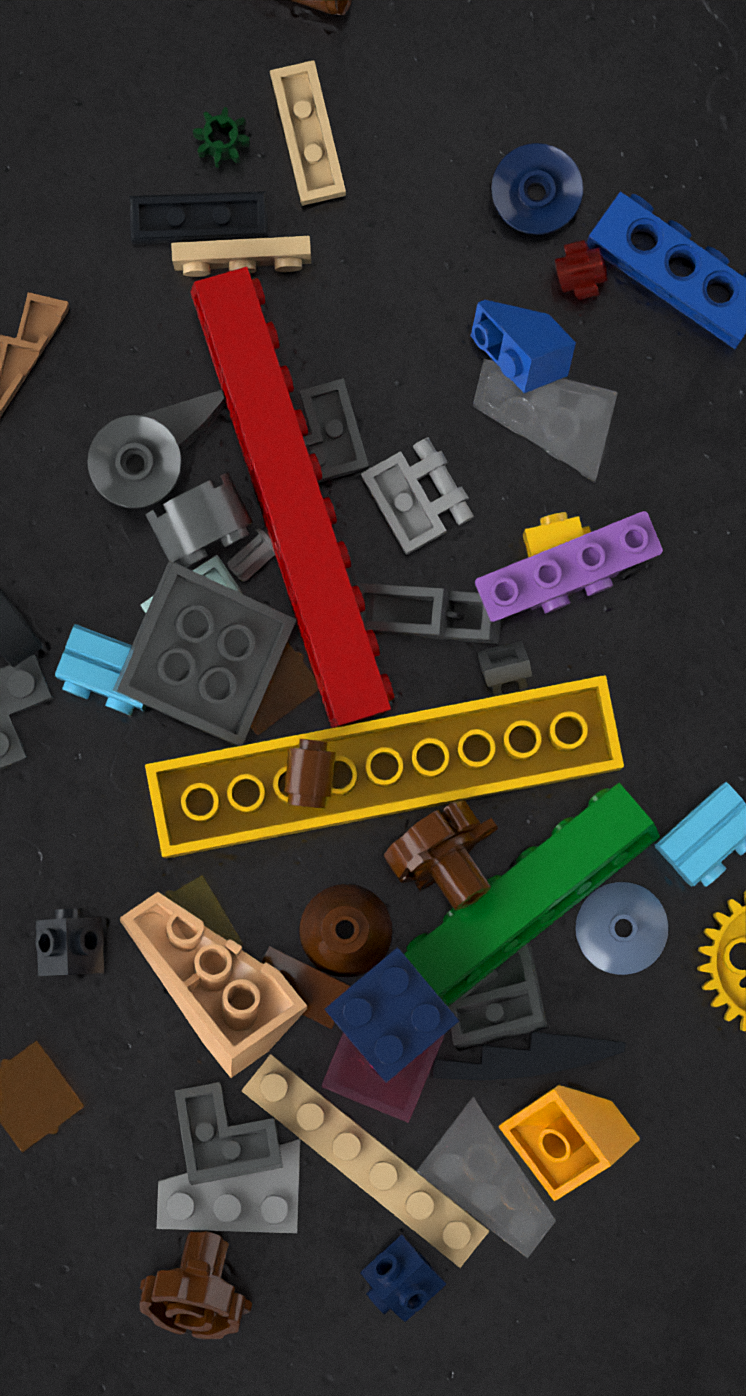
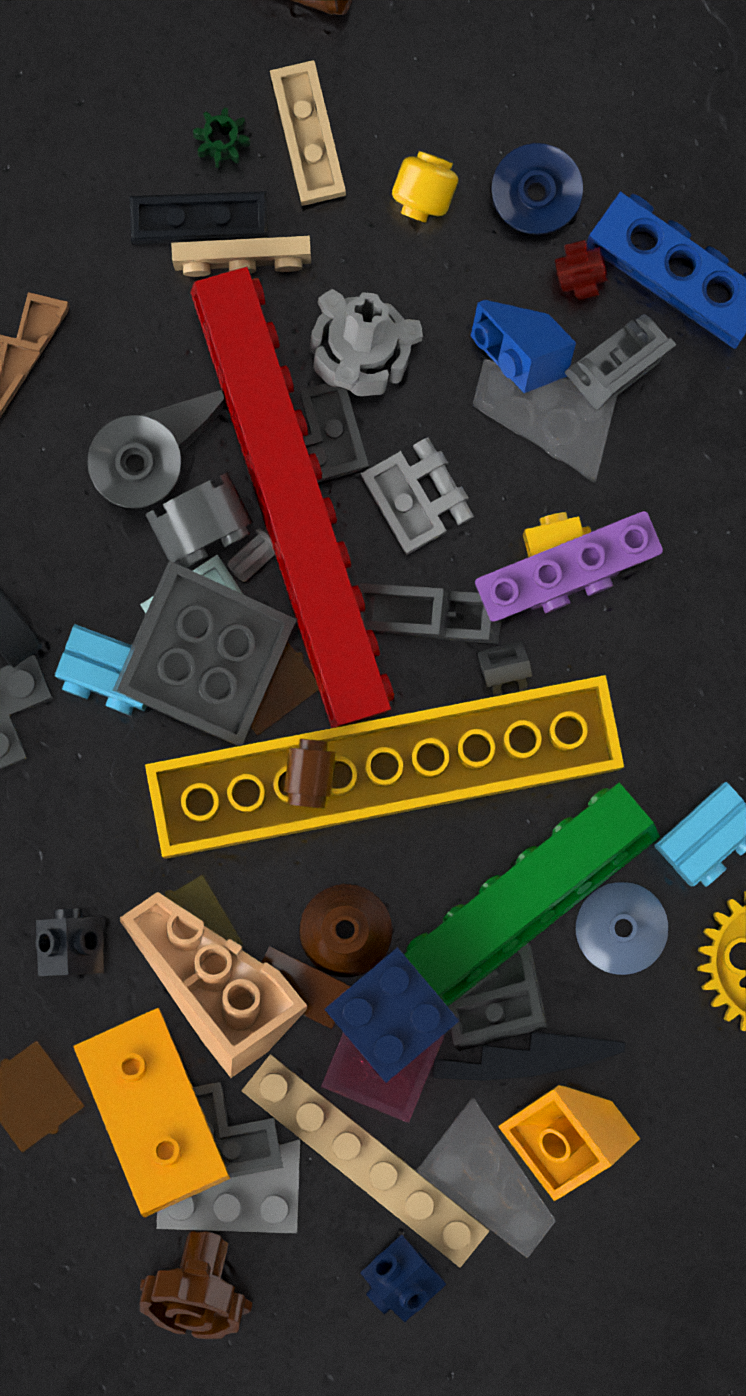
(151, 1112): none -> light orange plate
(361, 337): none -> light grey piece
(425, 186): none -> yellow head
(439, 854): reddish brown piece -> none
(620, 361): none -> dark grey hinge

